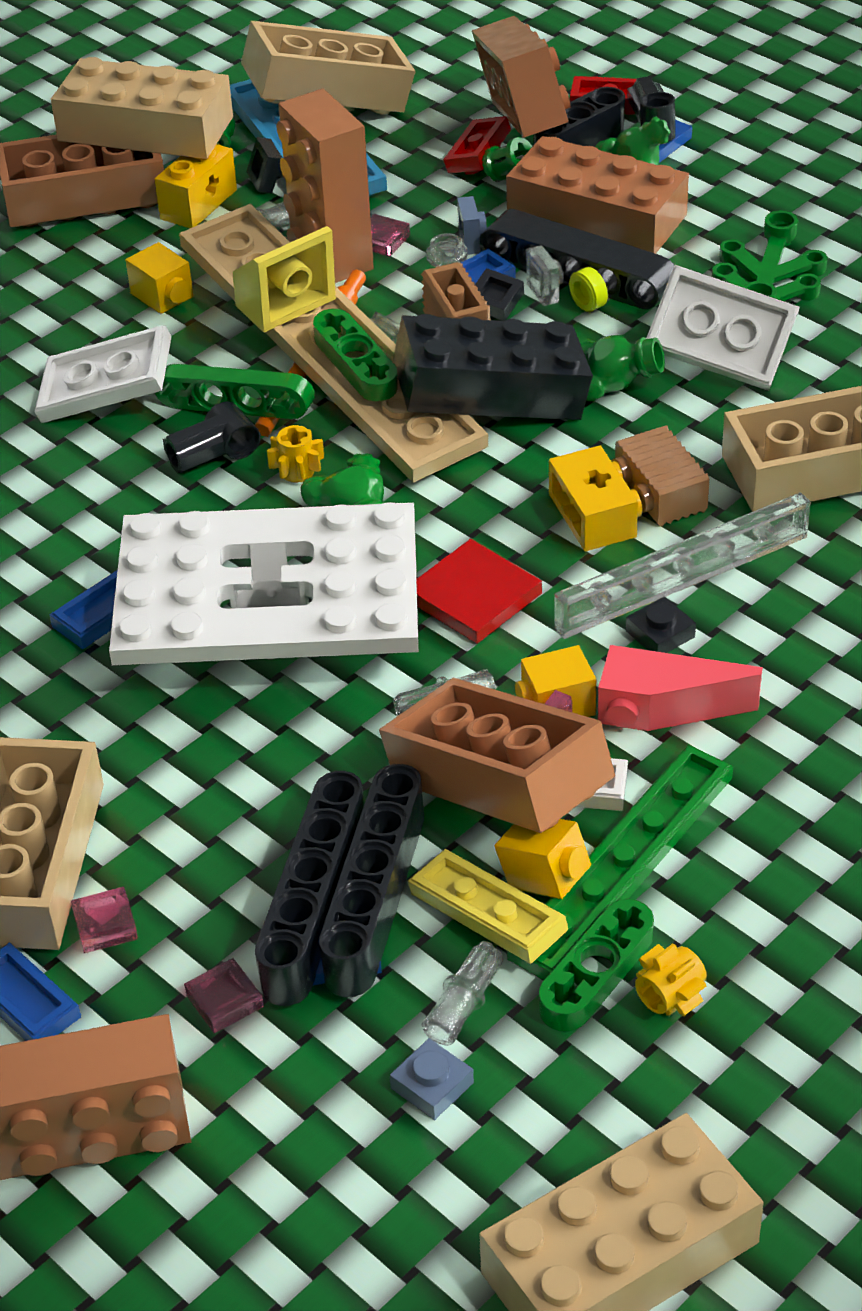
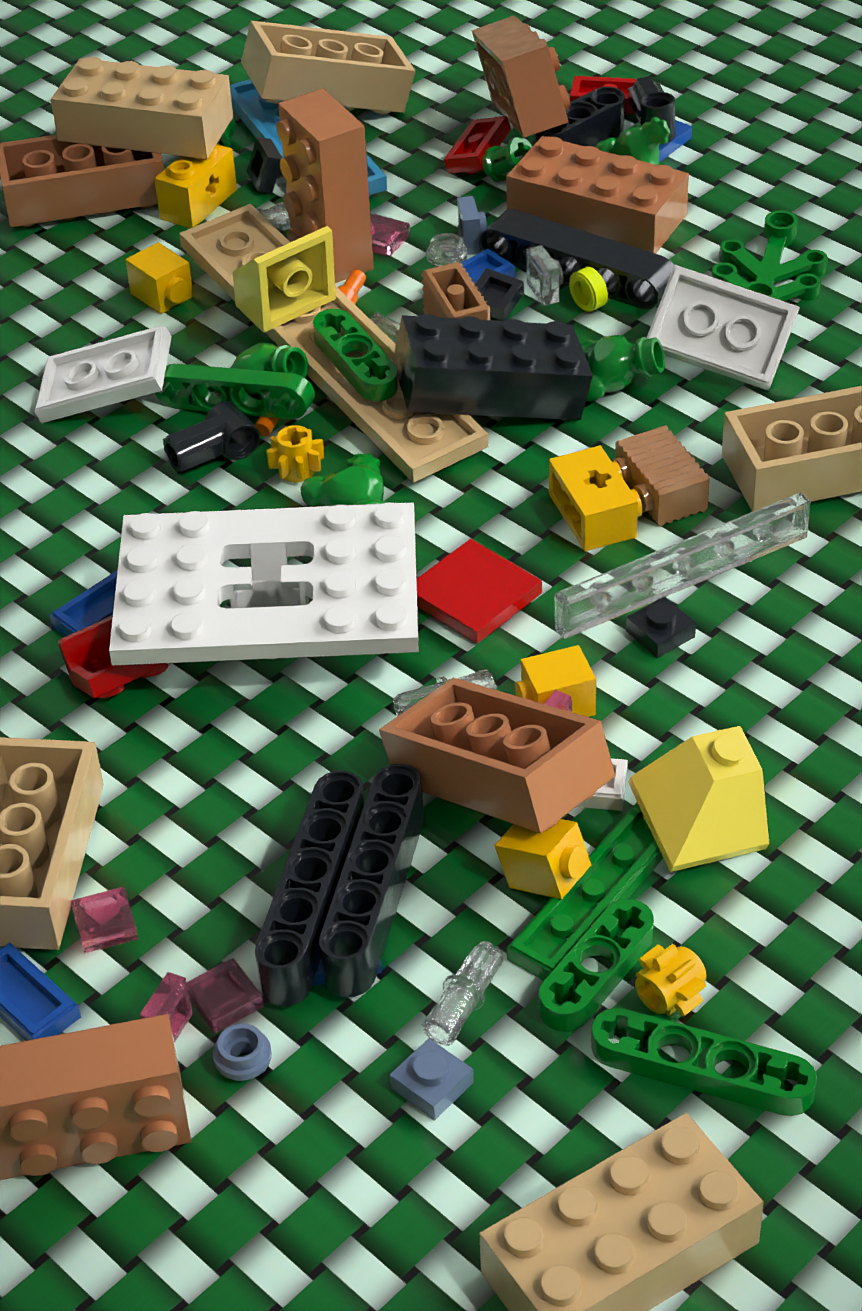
(90, 664): none -> red bracket
(172, 999): none -> clear pink tile
(238, 1040): none -> sand blue plate
(269, 358): none -> green animal
(488, 906): light yellow tile -> none
(670, 690): coral slope -> none
(699, 1069): none -> green beam
(704, 800): none -> light yellow slope

